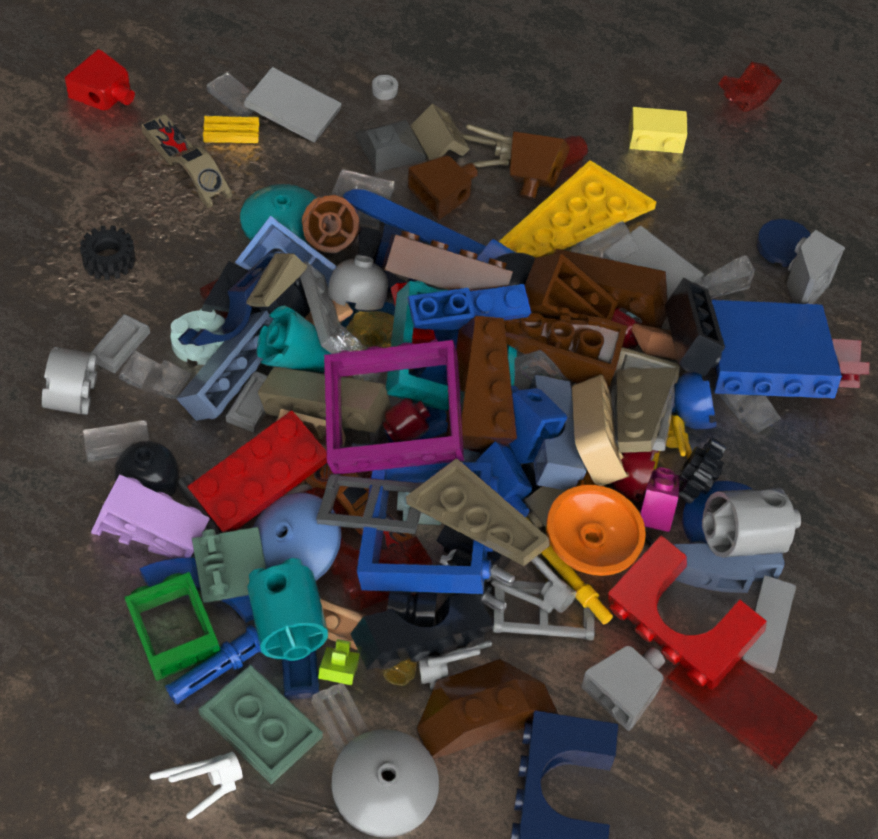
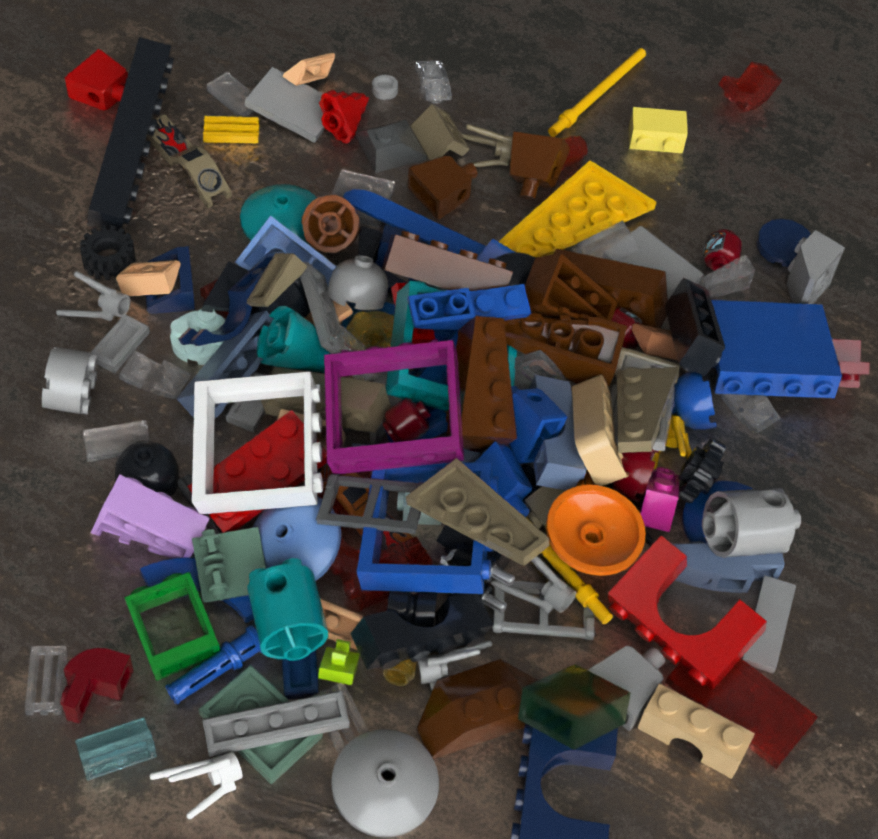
(46, 706): none -> clear tile
(92, 672): none -> dark red brick
(111, 301): none -> light grey plant
(116, 748): none -> clear light blue panel
(129, 136): none -> black brick
(148, 278): none -> light nougat slope
(180, 299): none -> dark blue tile
(247, 389): none -> white window
(275, 723): none -> light grey tile
(310, 69): none -> light nougat slope
(342, 113): none -> red rock
(434, 81): none -> clear slope
(570, 116): none -> yellow bar
(574, 706): none -> clear green brick
(718, 739): none -> tan arch
(721, 248): none -> dark red head

